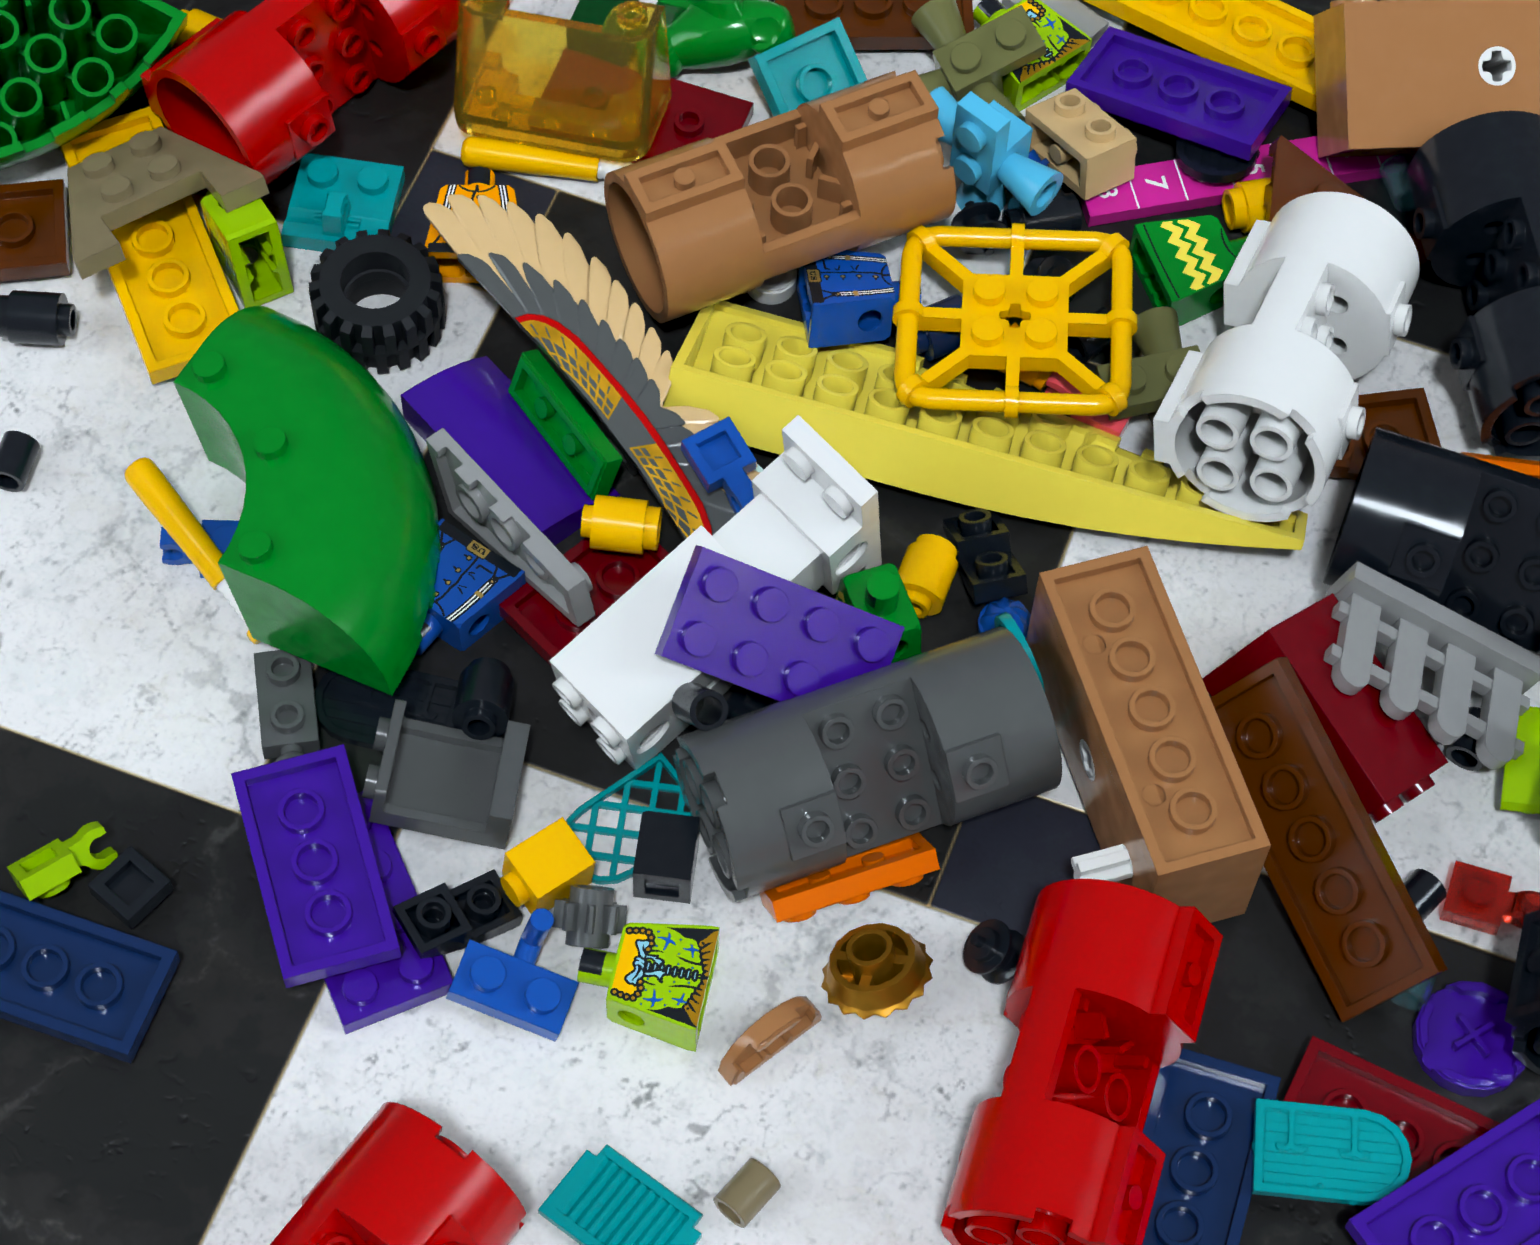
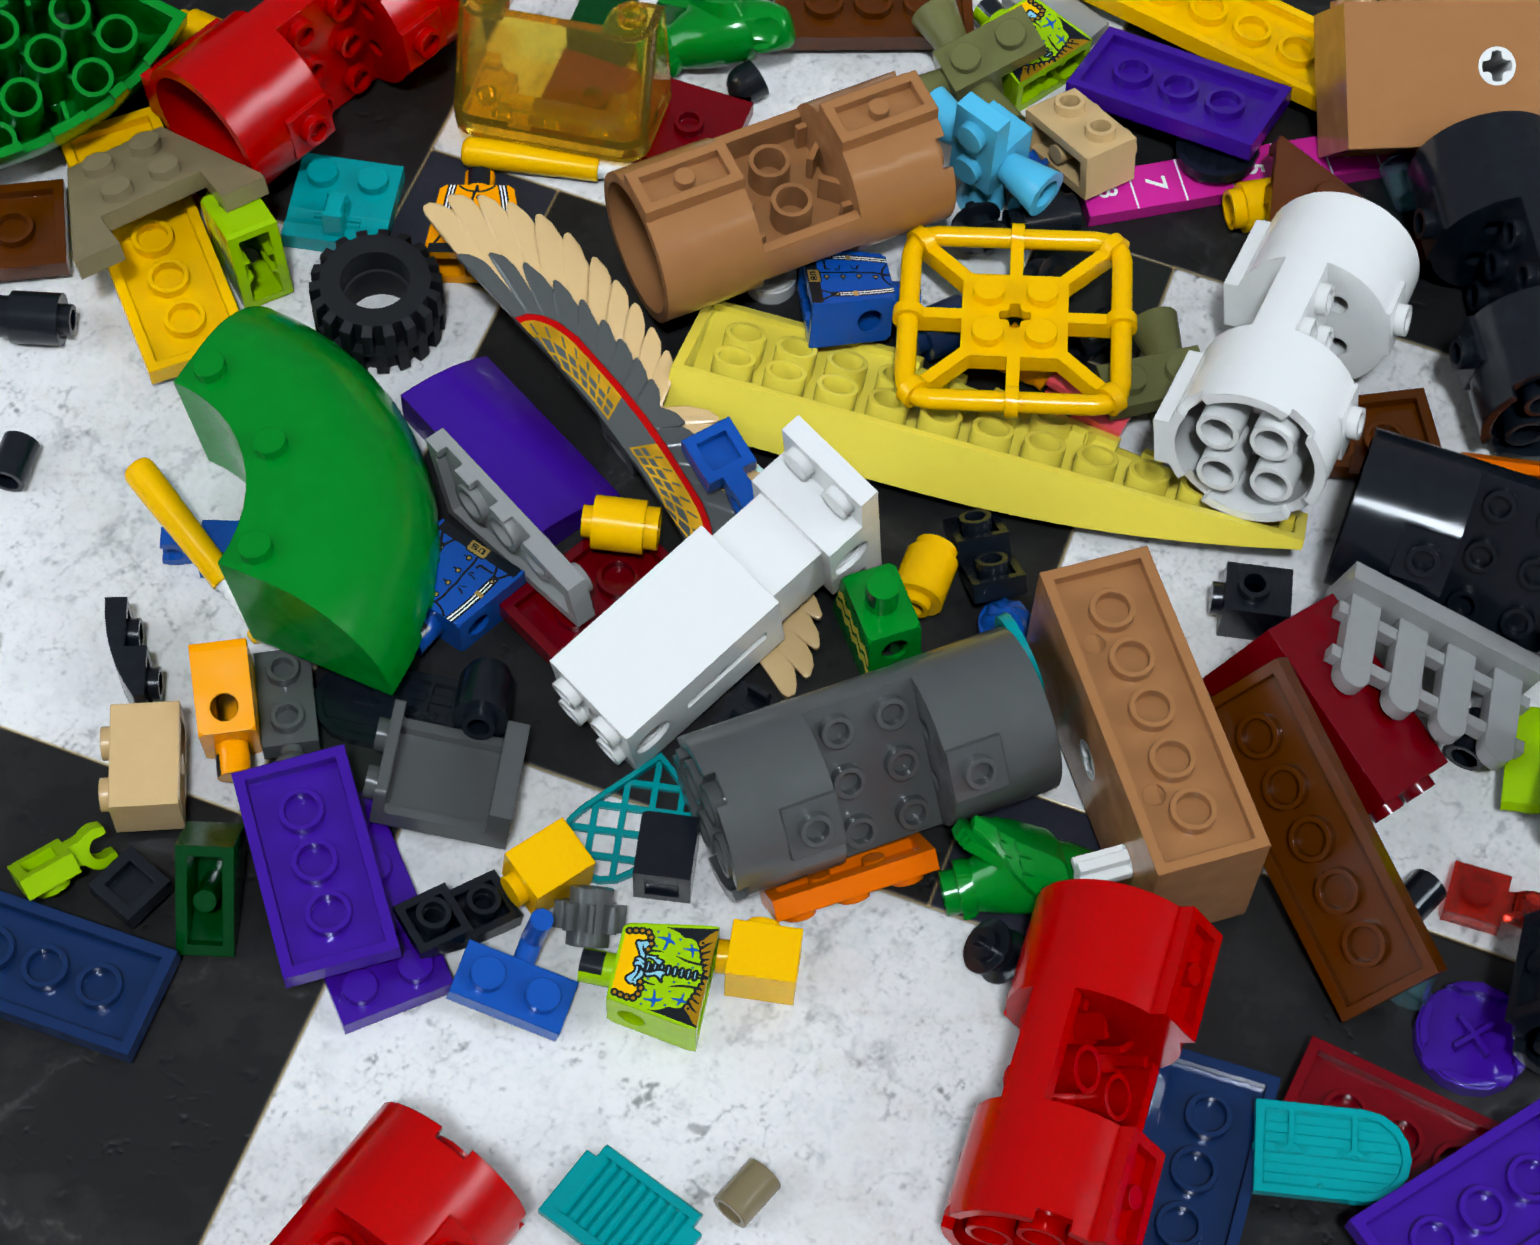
(131, 658): none -> black slope
(145, 766): none -> tan brick
(209, 888): none -> dark green slope
(226, 704): none -> light orange torso
(564, 424): green tile -> none
(713, 712): black hinge -> none
(746, 82): none -> black hinge
(760, 960): none -> yellow brick
(768, 1037): medium nougat tile -> none
(769, 630): dark purple plate -> none
(807, 67): teal hinge -> none
(876, 971): pearl gold piece -> none
(1006, 867): none -> green animal
(1184, 263): green torso -> none
(1250, 599): none -> black brick

